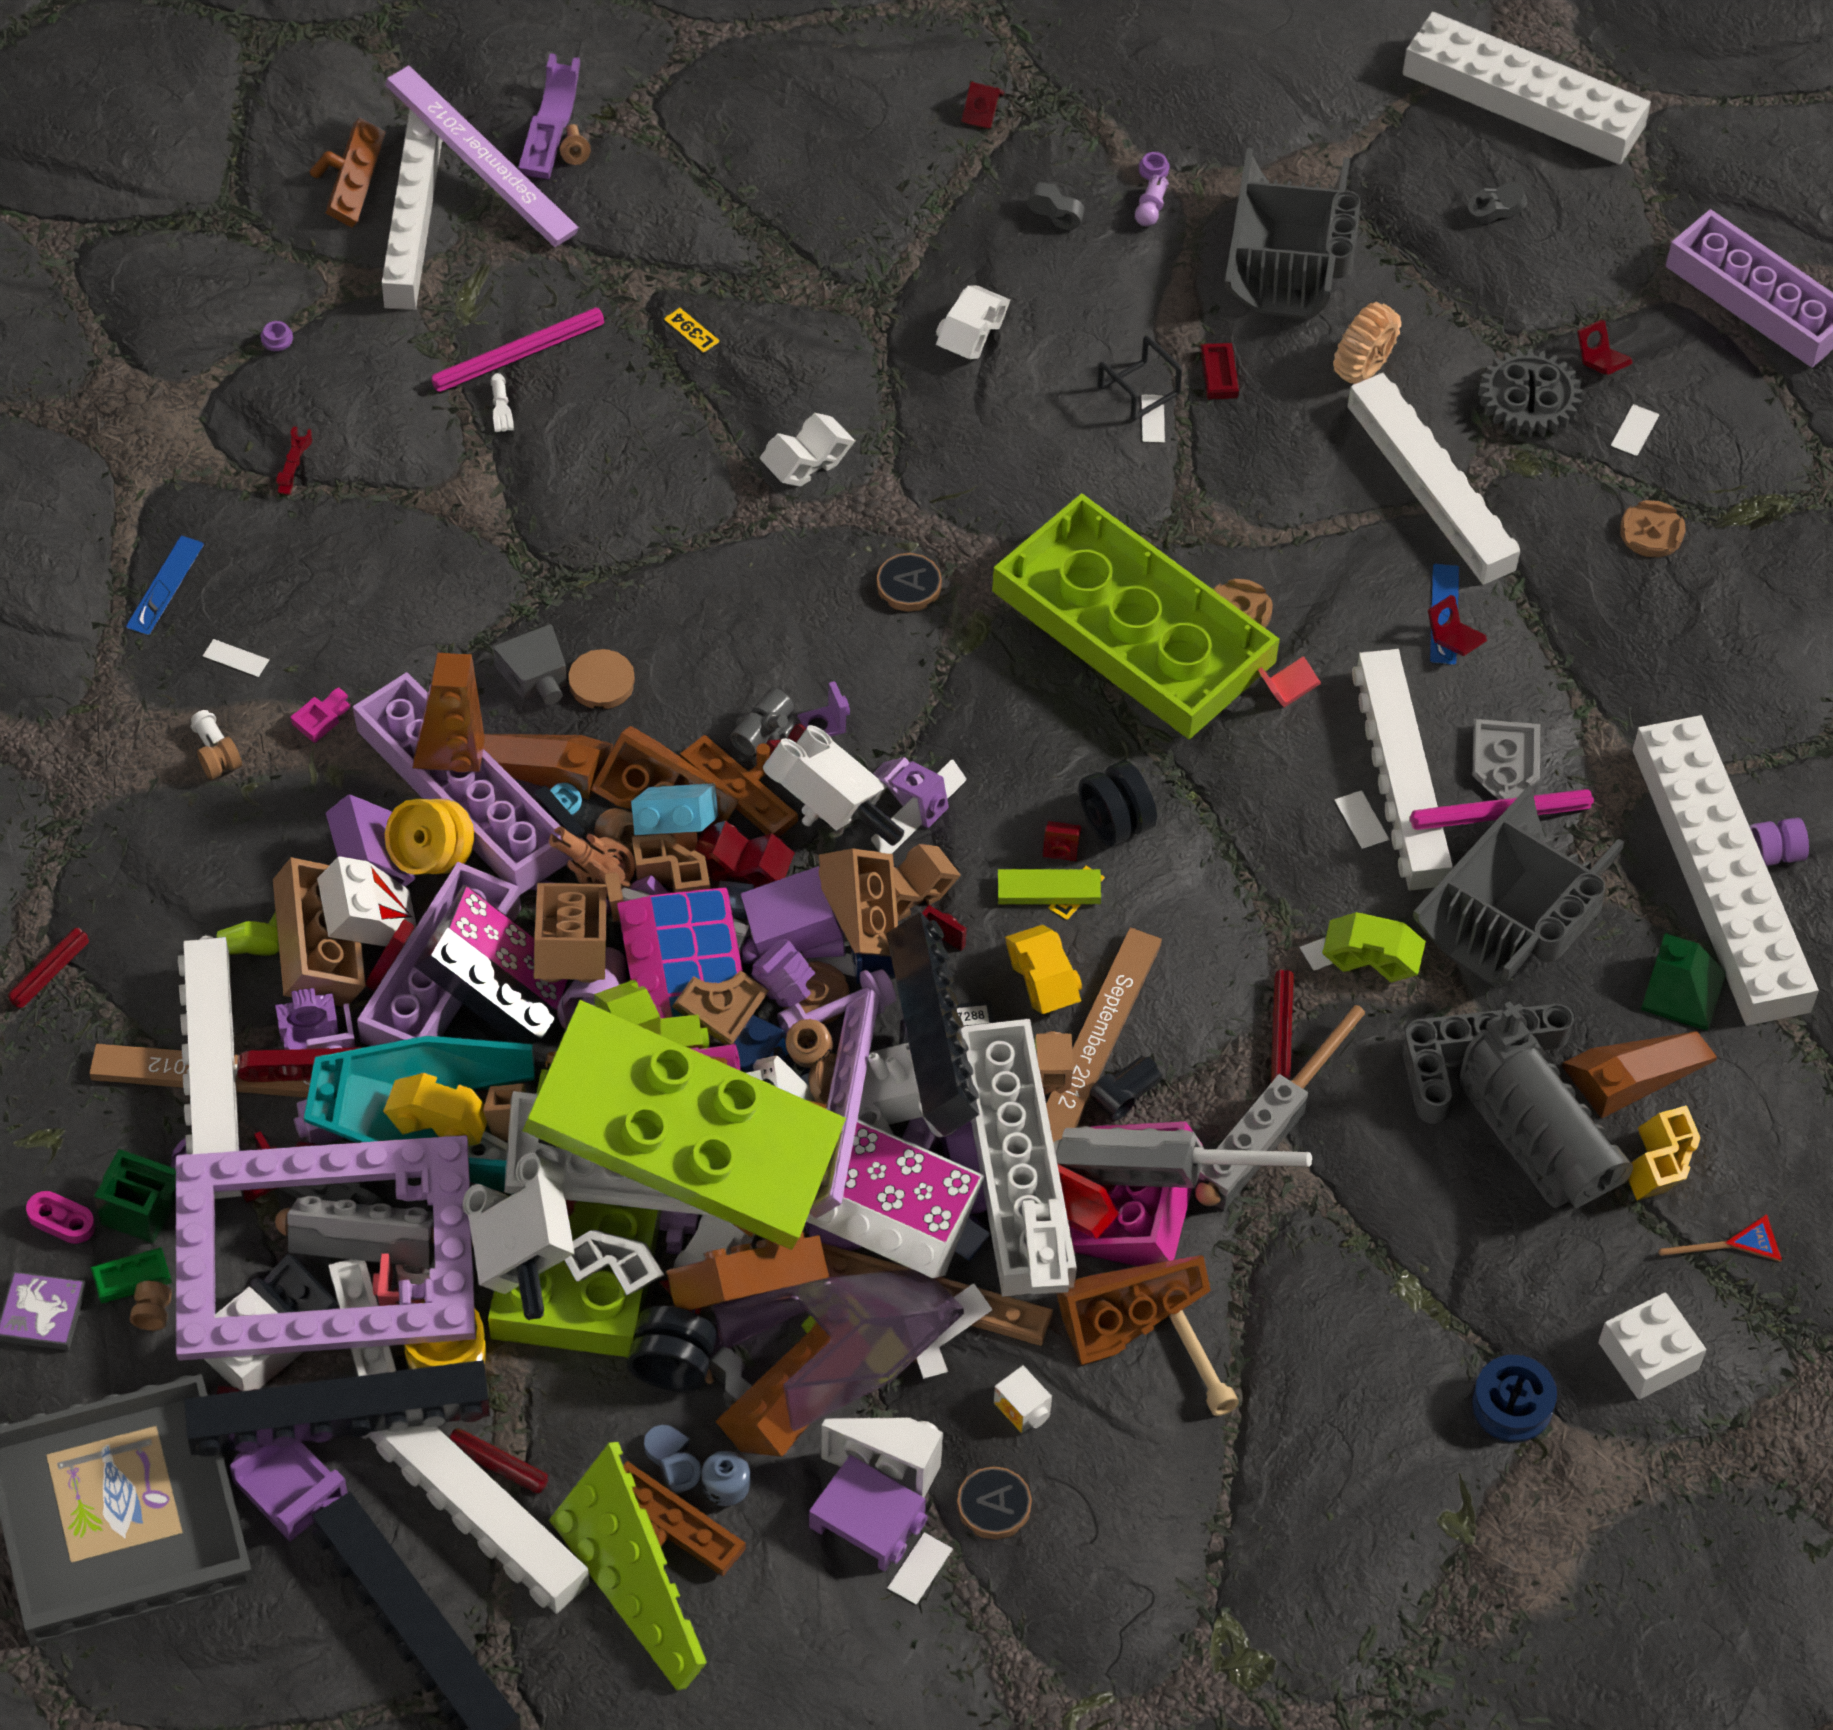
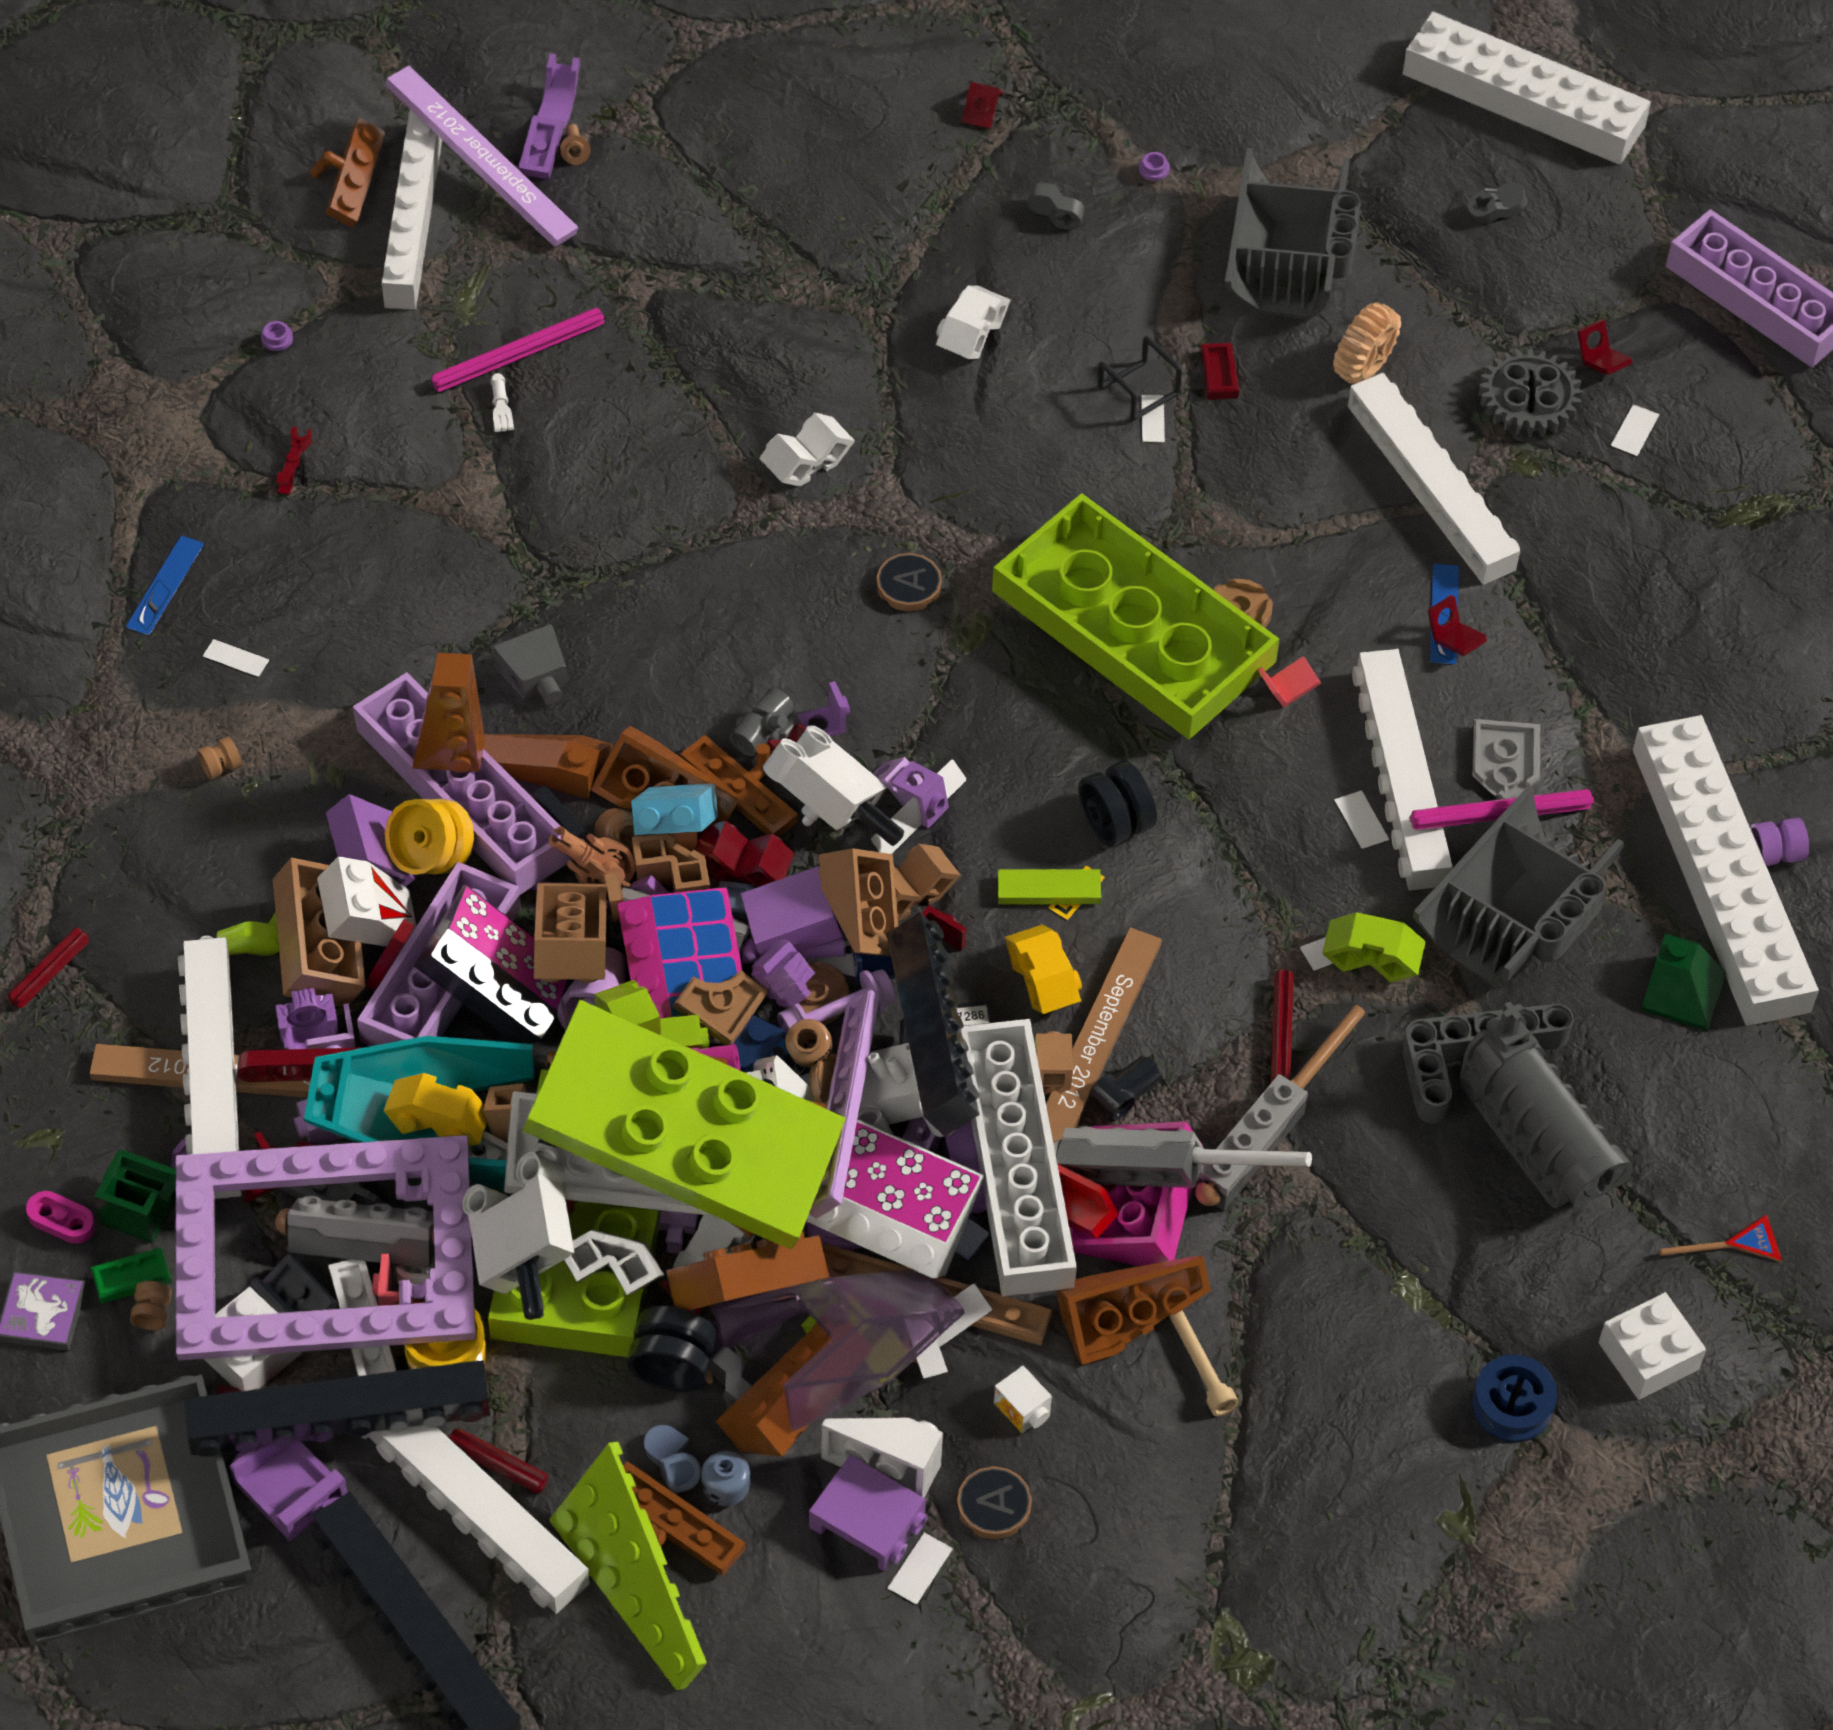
(205, 726): white pin -> none
(320, 717): dark pink plate -> none
(568, 796): medium azure tile -> none
(601, 679): medium nougat tile -> none
(691, 330): yellow sticker -> none
(1045, 1247): white plate -> none
(1061, 841): dark red bracket -> none
(1151, 202): lavender pin -> none
(1631, 1070): dark orange wedge -> none
(1652, 529): medium nougat tile -> none
(1670, 1142): yellow brick -> none

